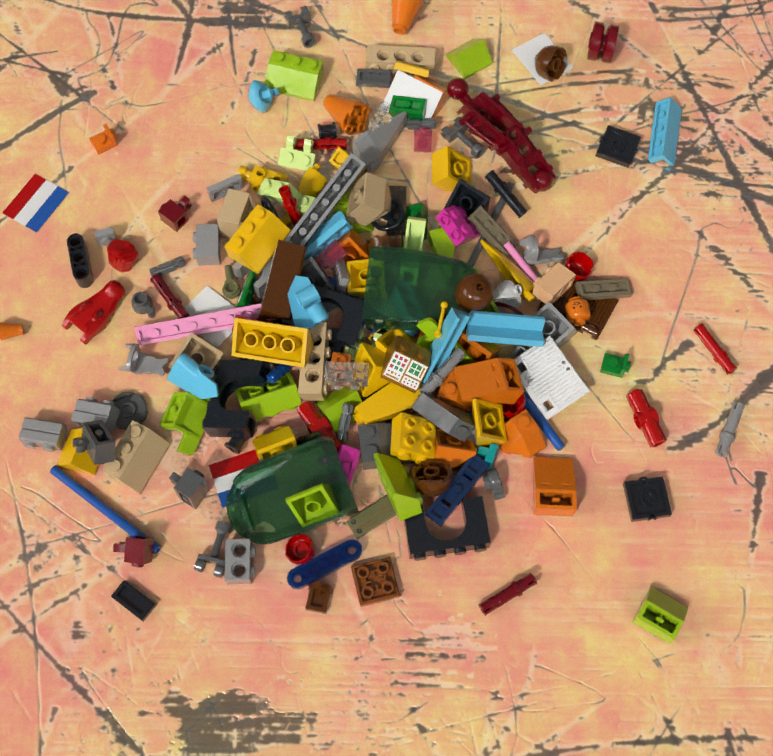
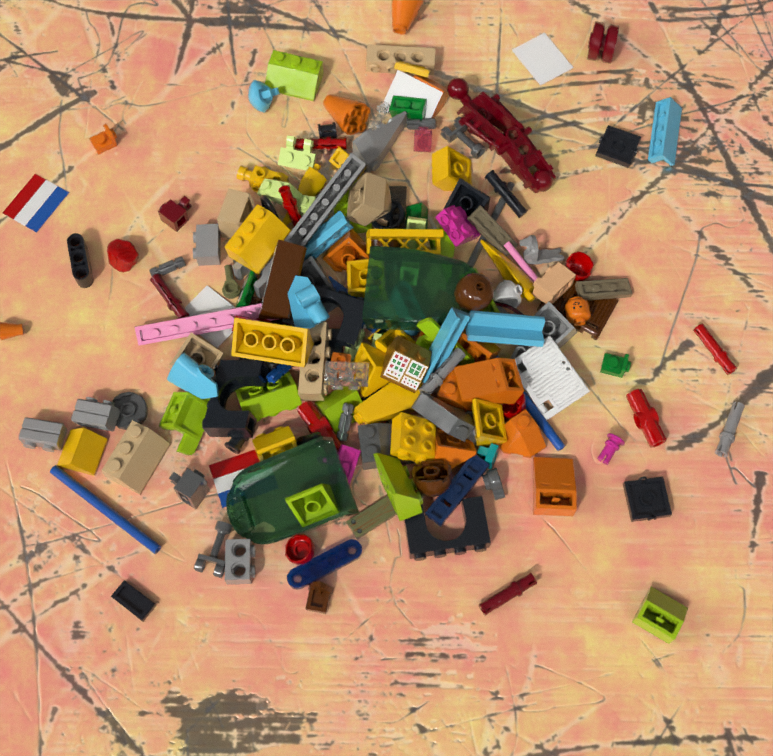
(95, 312): red animal -> none
(96, 441): dark grey brick -> none
(105, 236): light grey plate -> none
(137, 550): dark red brick -> none
(141, 363): light grey hair -> none
(143, 304): dark grey piece -> none
(220, 189): light grey tile -> none
(308, 38): dark grey bar -> none
(331, 255): clear pink bracket -> none
(340, 276): light grey tile -> none
(373, 78): dark grey plate -> none
(375, 581): dark orange tile -> none
(406, 234): none -> yellow fence
(438, 333): yellow hinge -> none
(470, 57): lime slope -> none
(550, 62): reddish brown cylinder -> none
(610, 448): none -> dark pink pin

